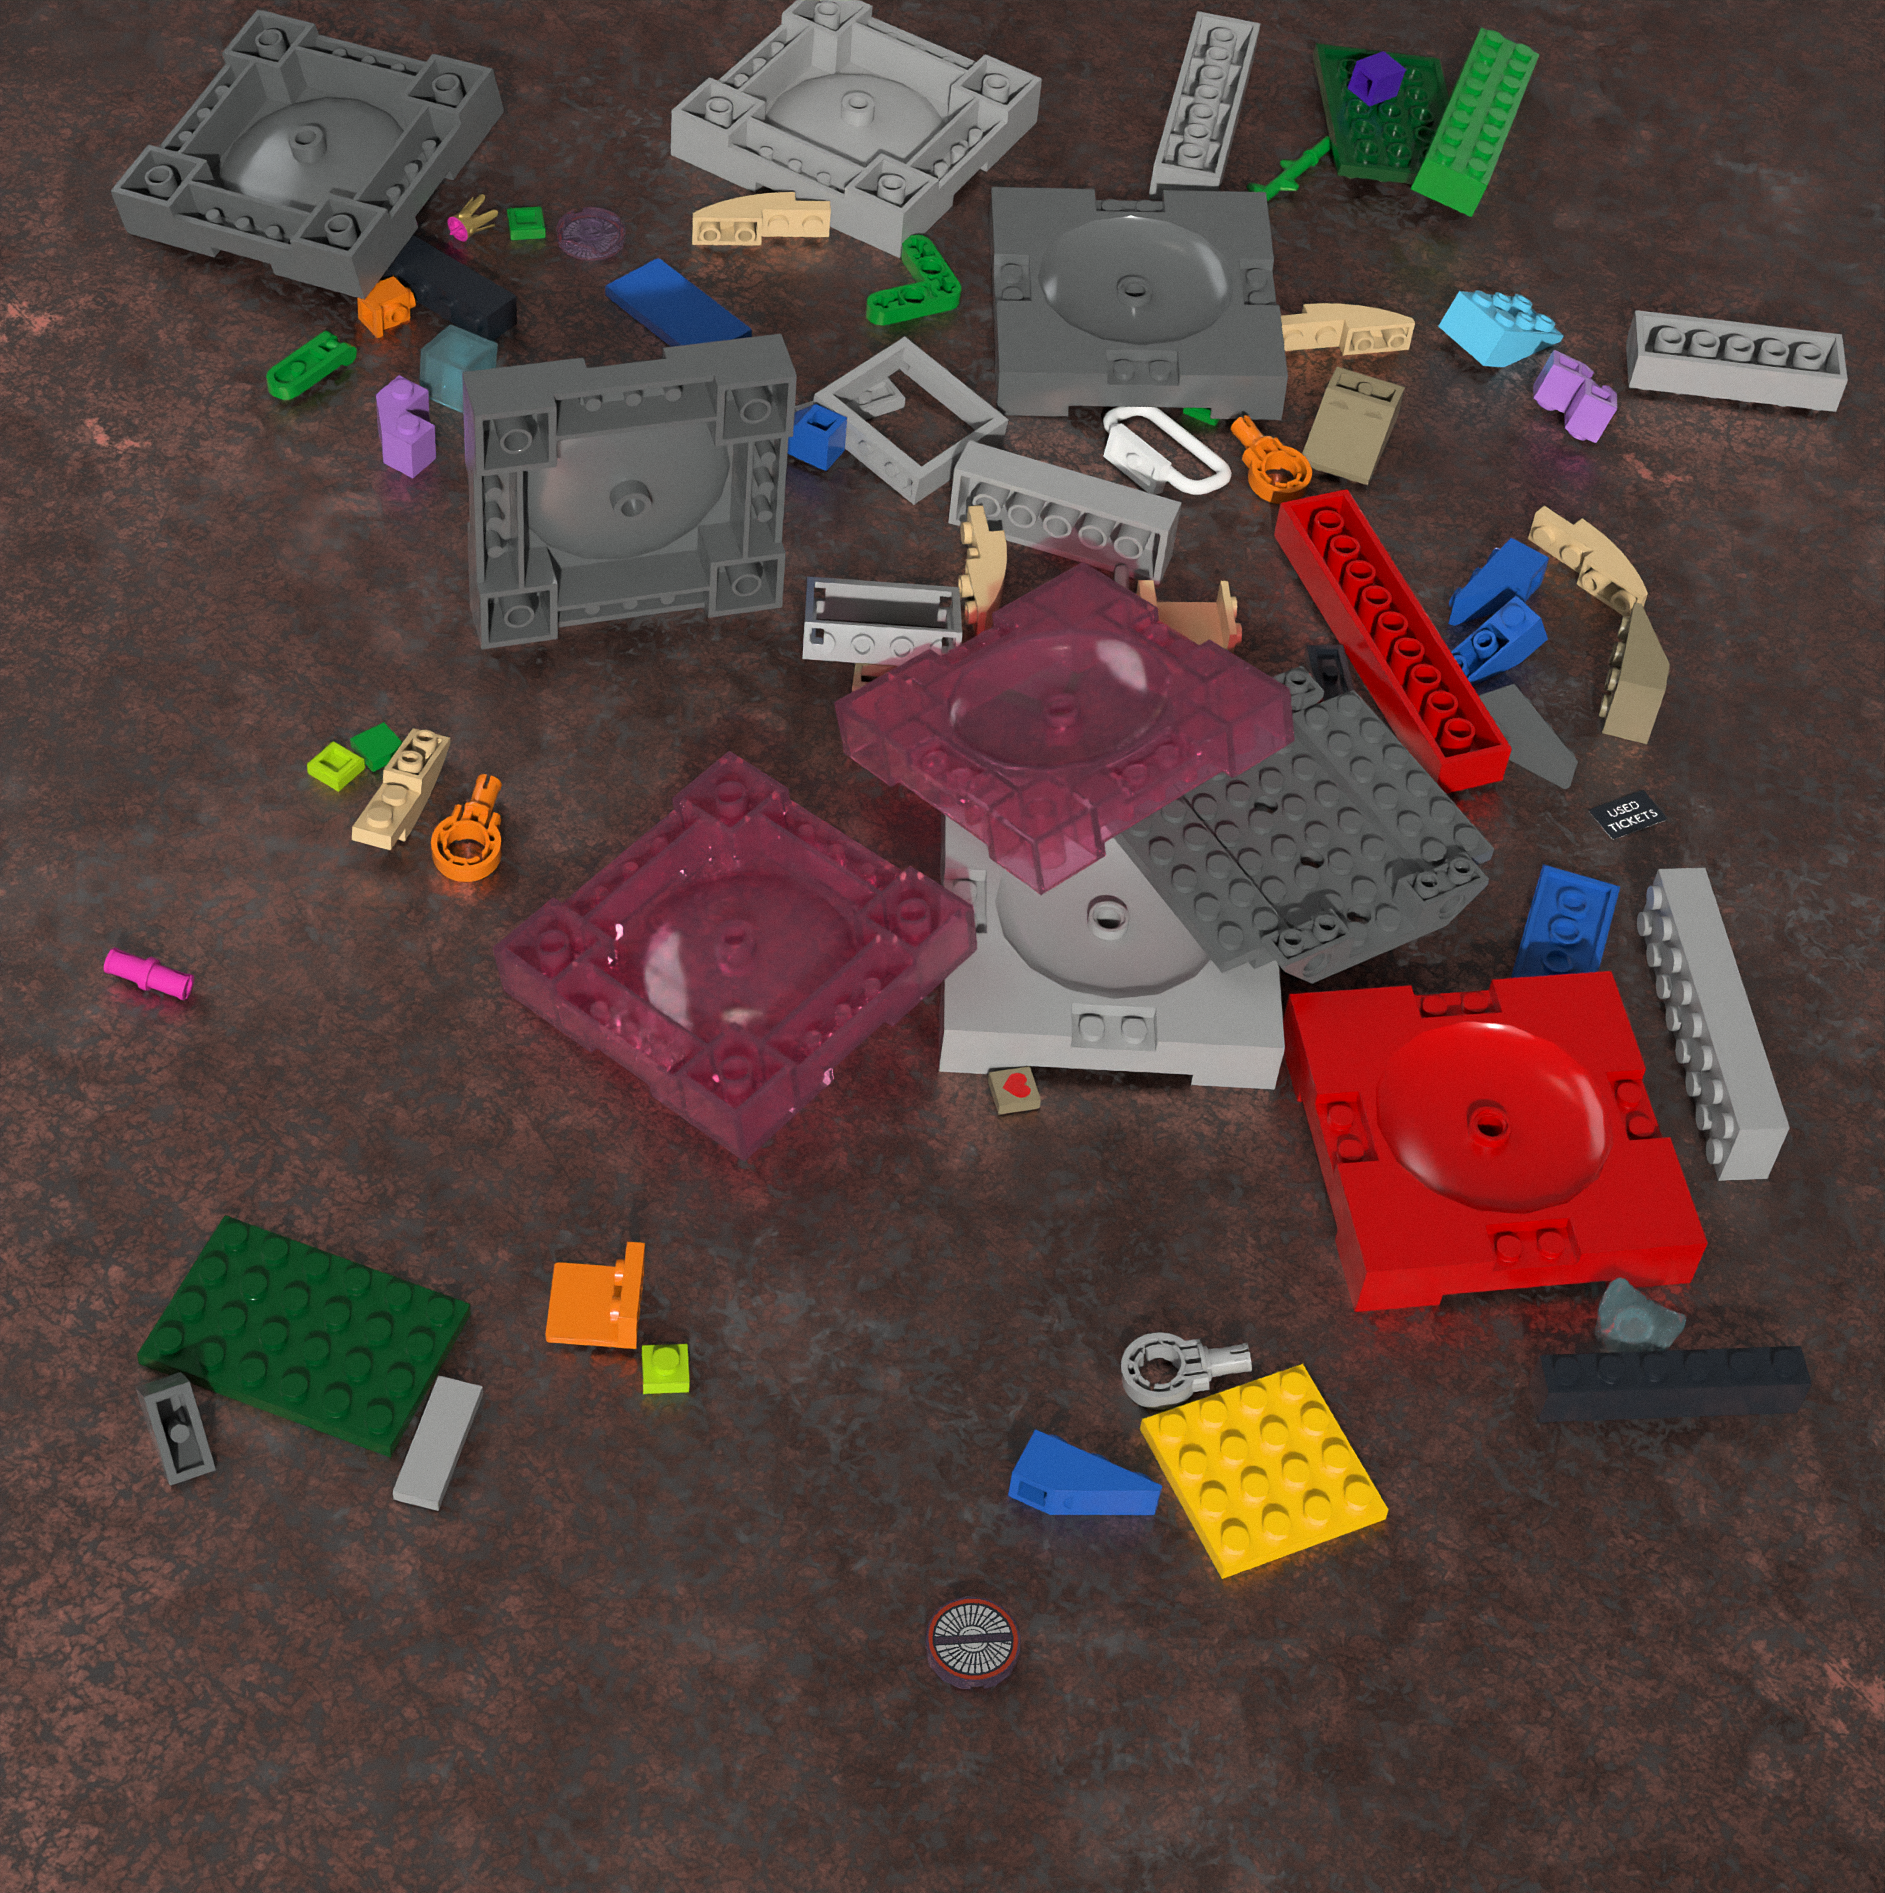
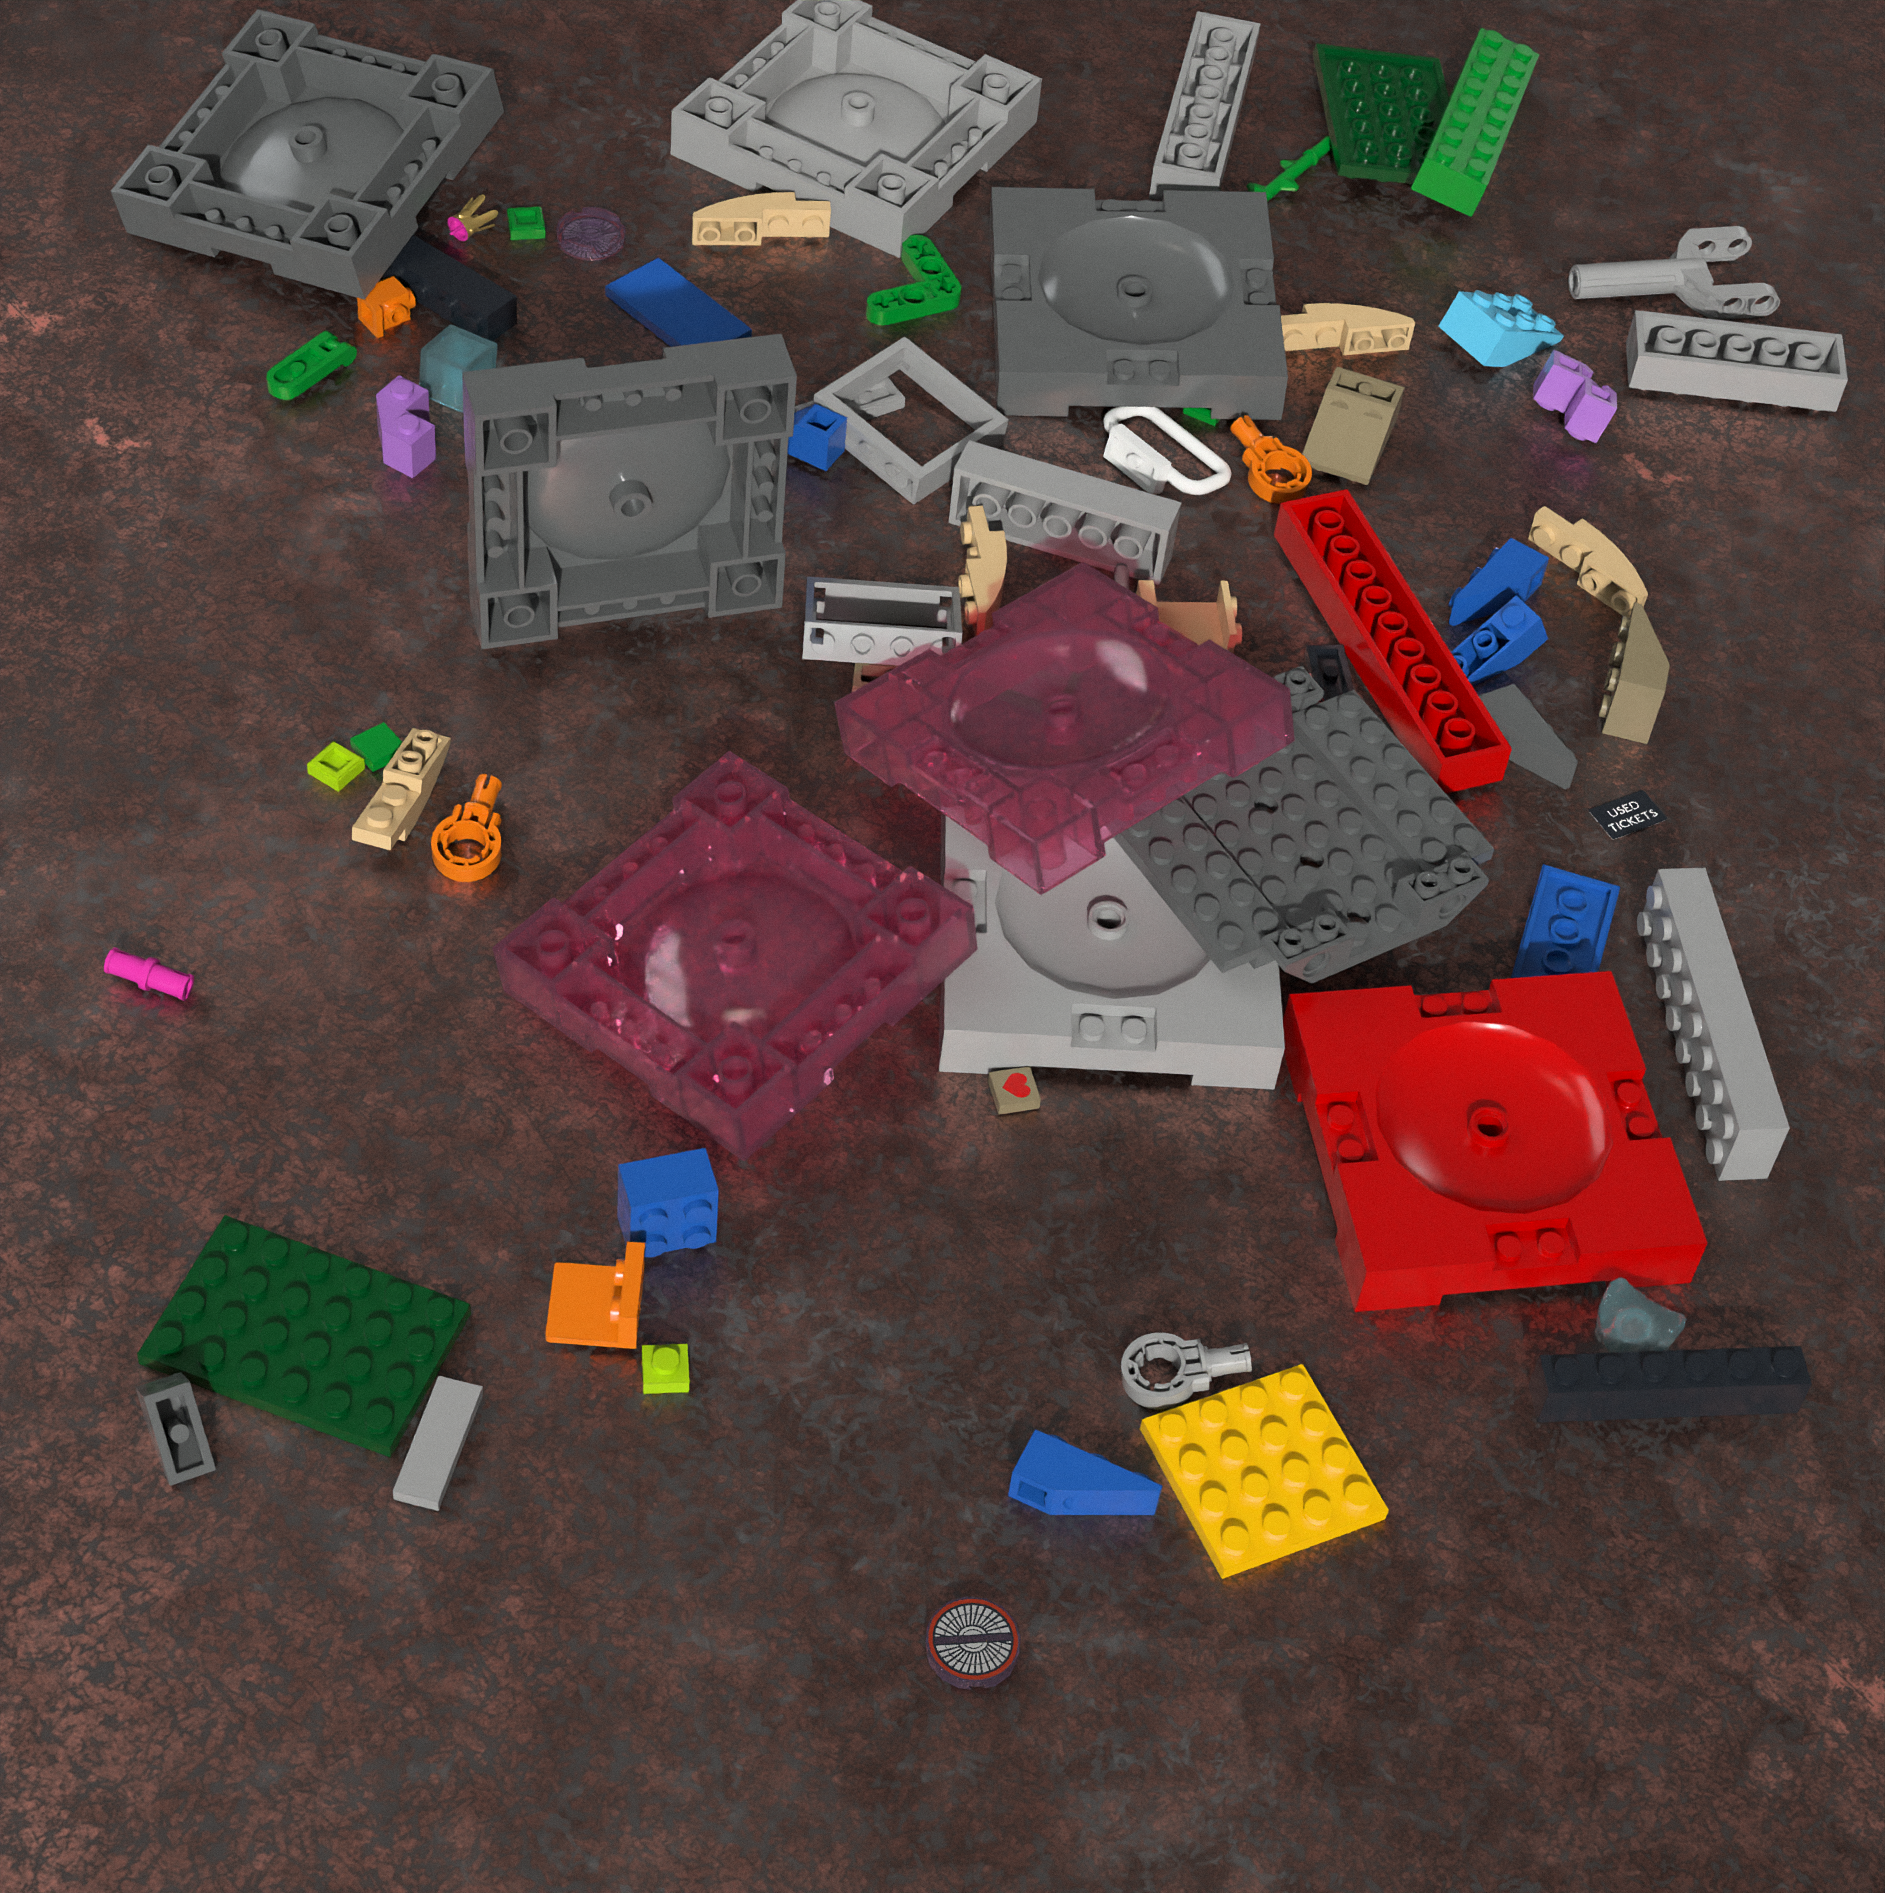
(668, 1202): none -> blue brick
(1376, 78): dark purple brick -> none
(1683, 275): none -> light grey piece

